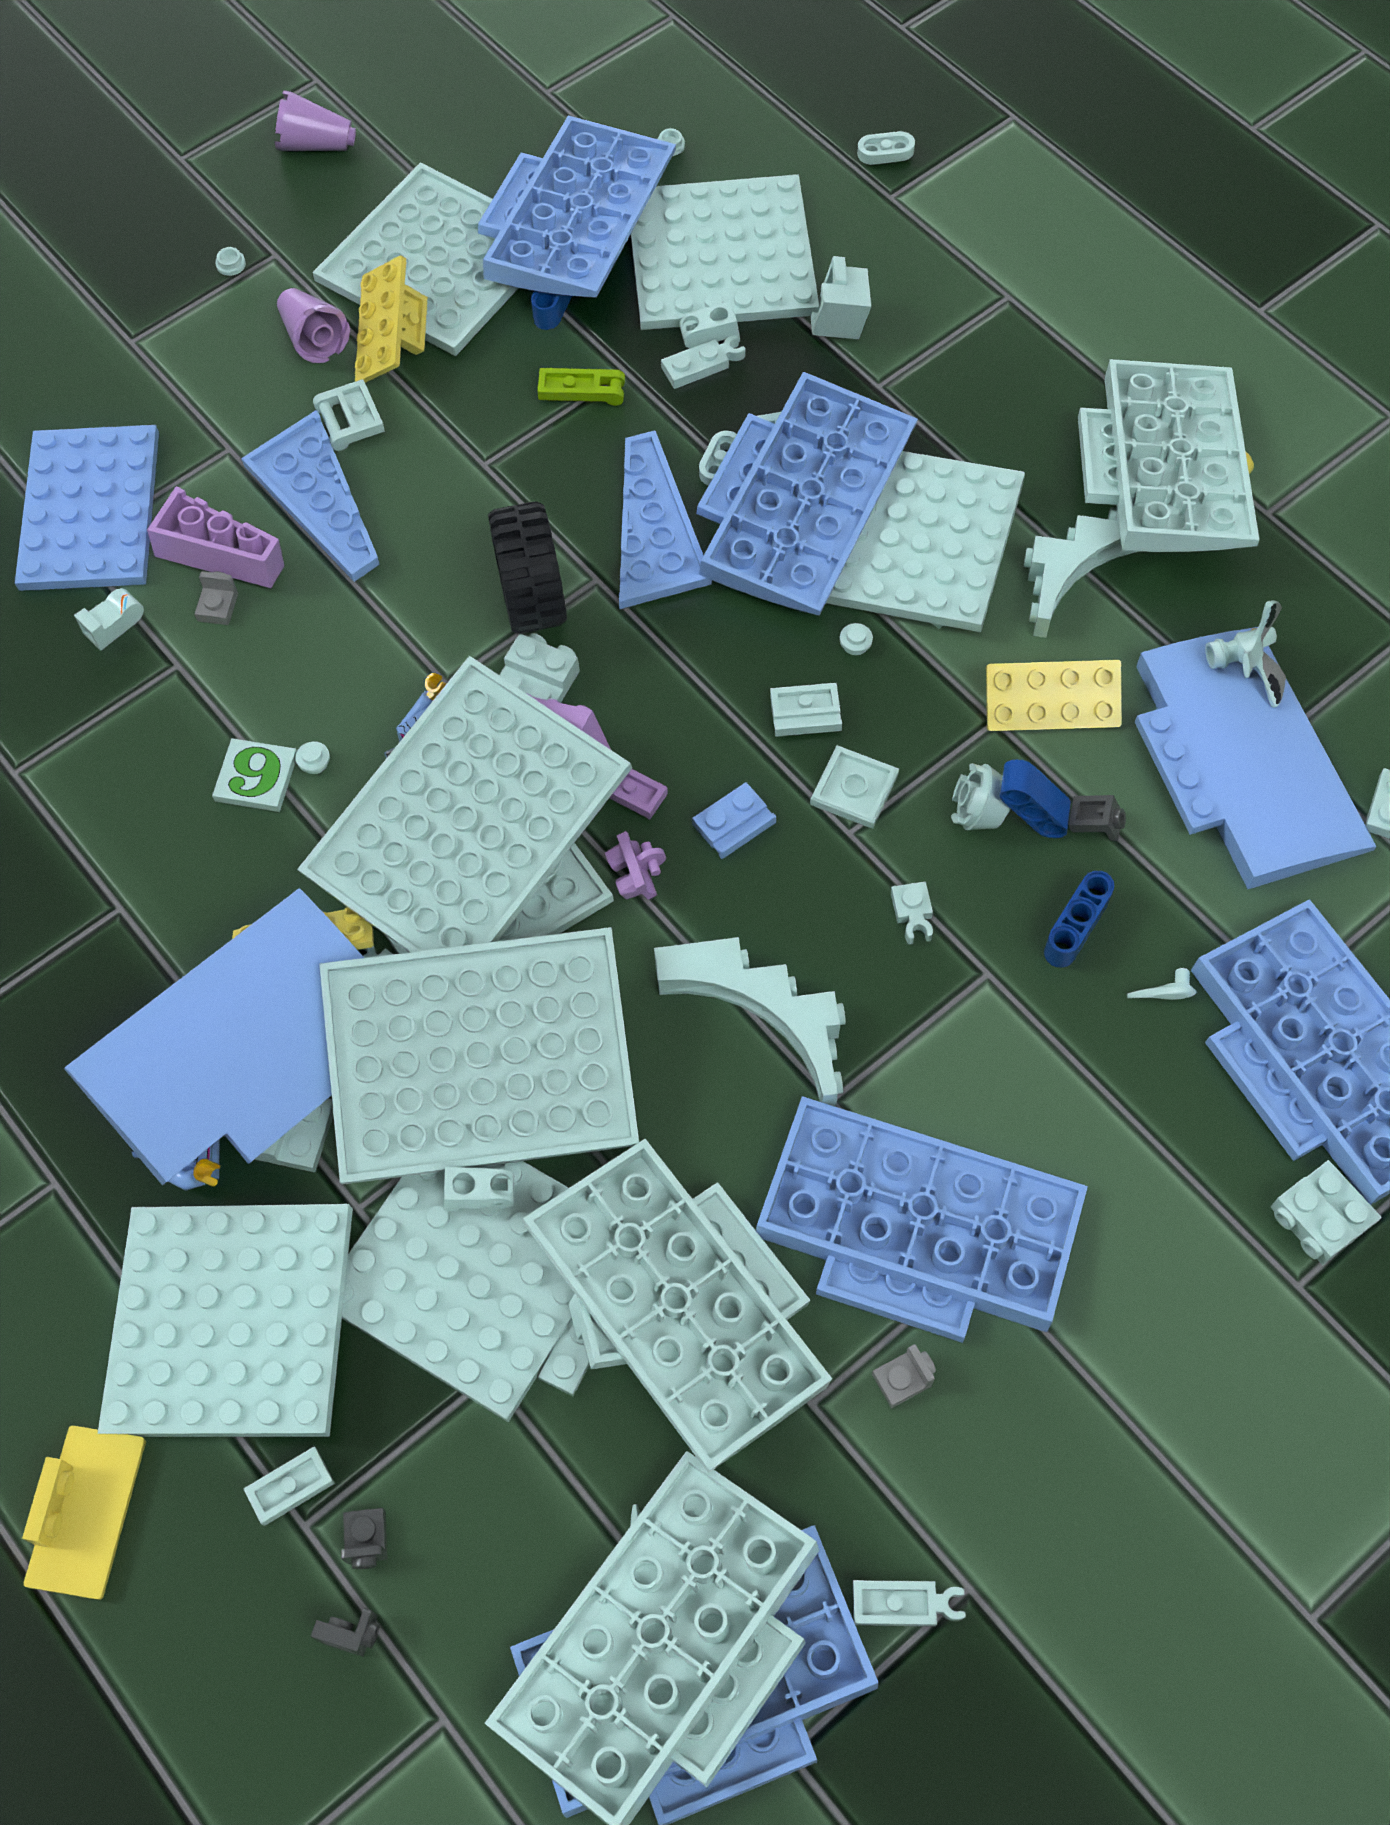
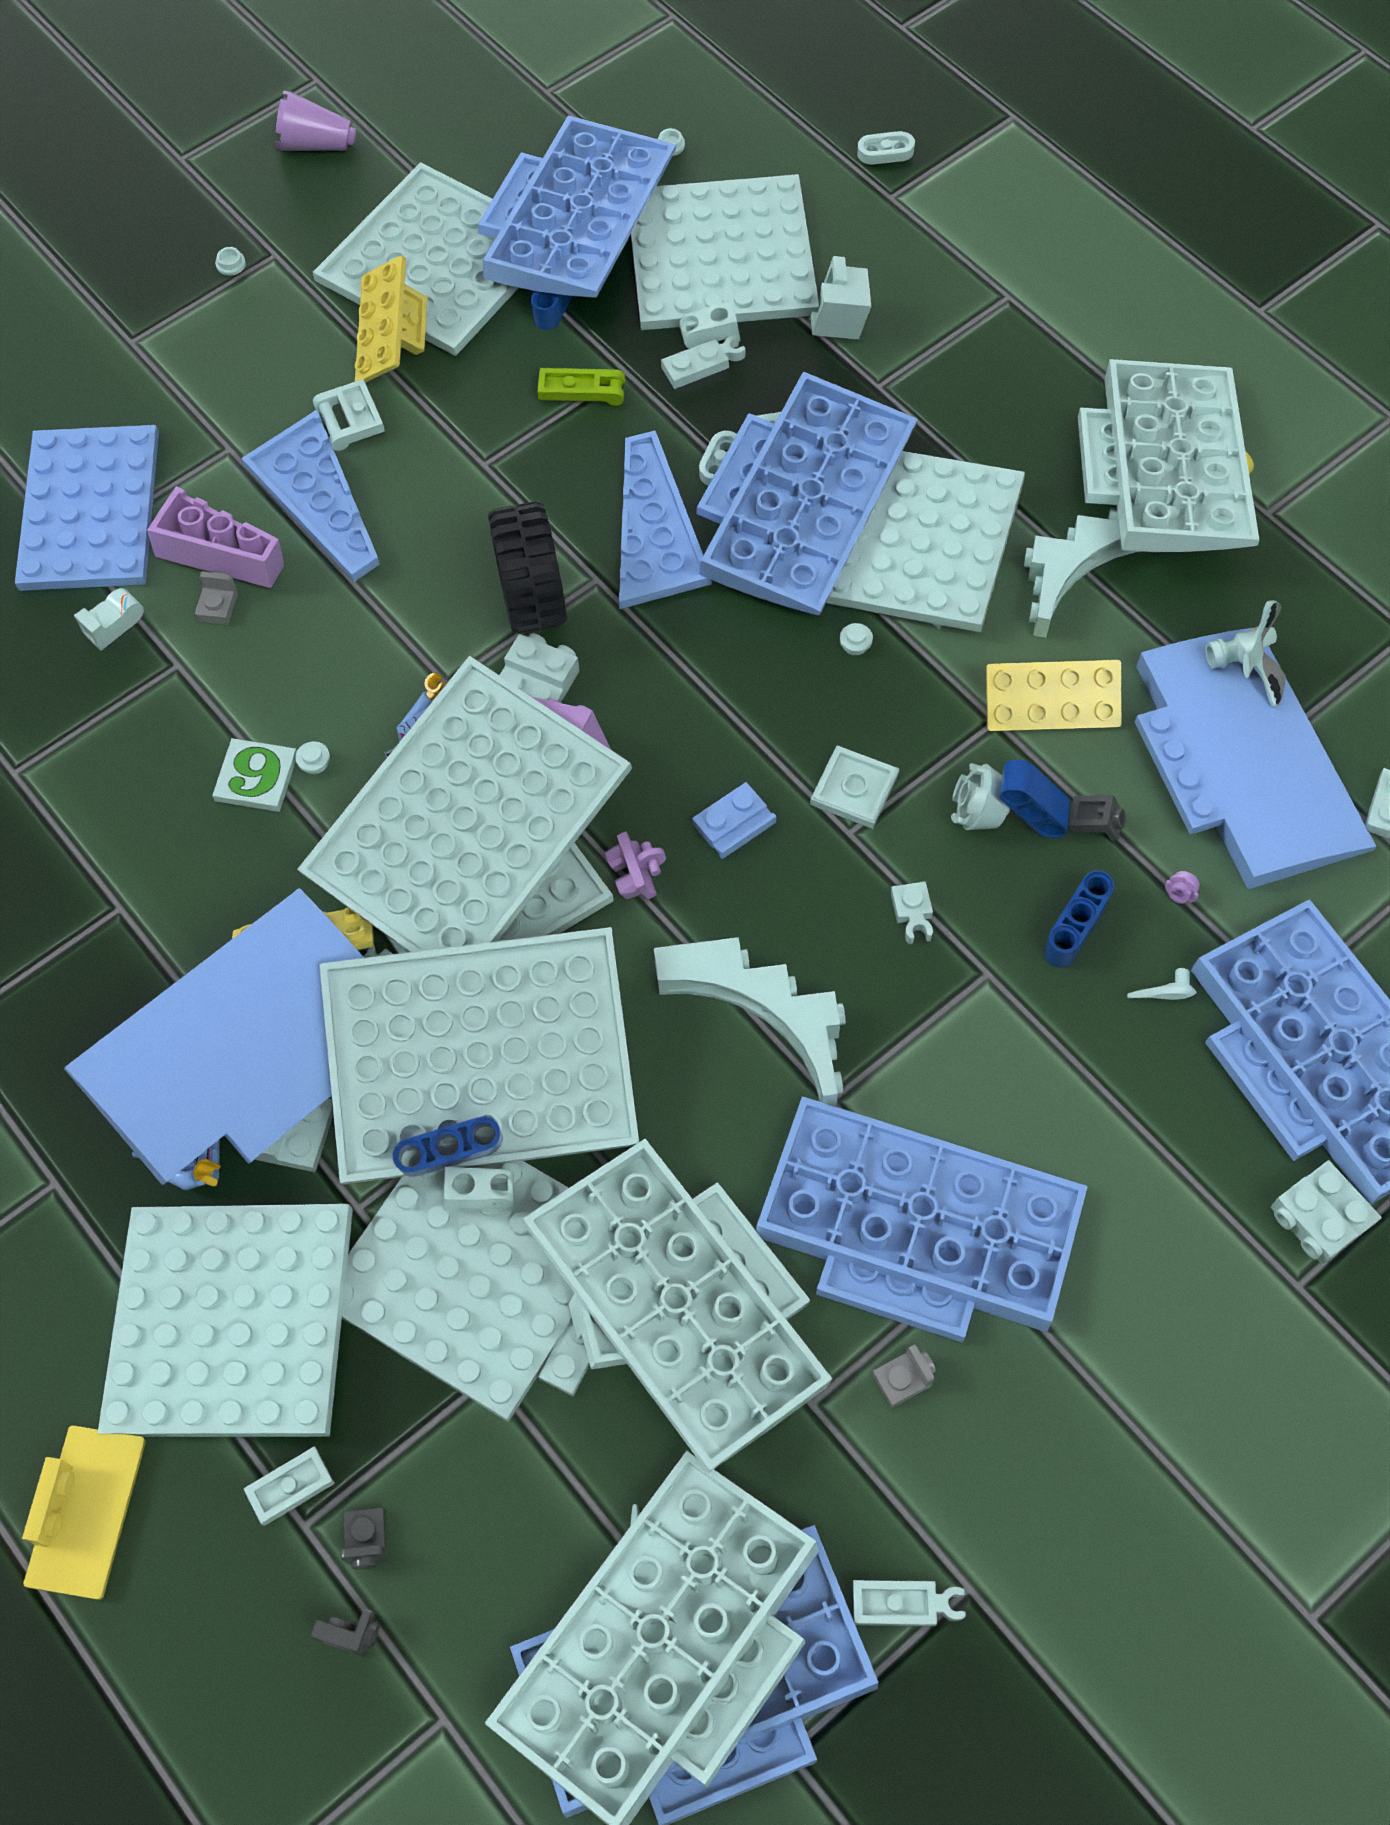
(313, 325): lavender cone -> none
(429, 1142): none -> blue beam
(640, 794): lavender plate -> none
(805, 709): light aqua plate -> none
(1183, 887): none -> lavender plate

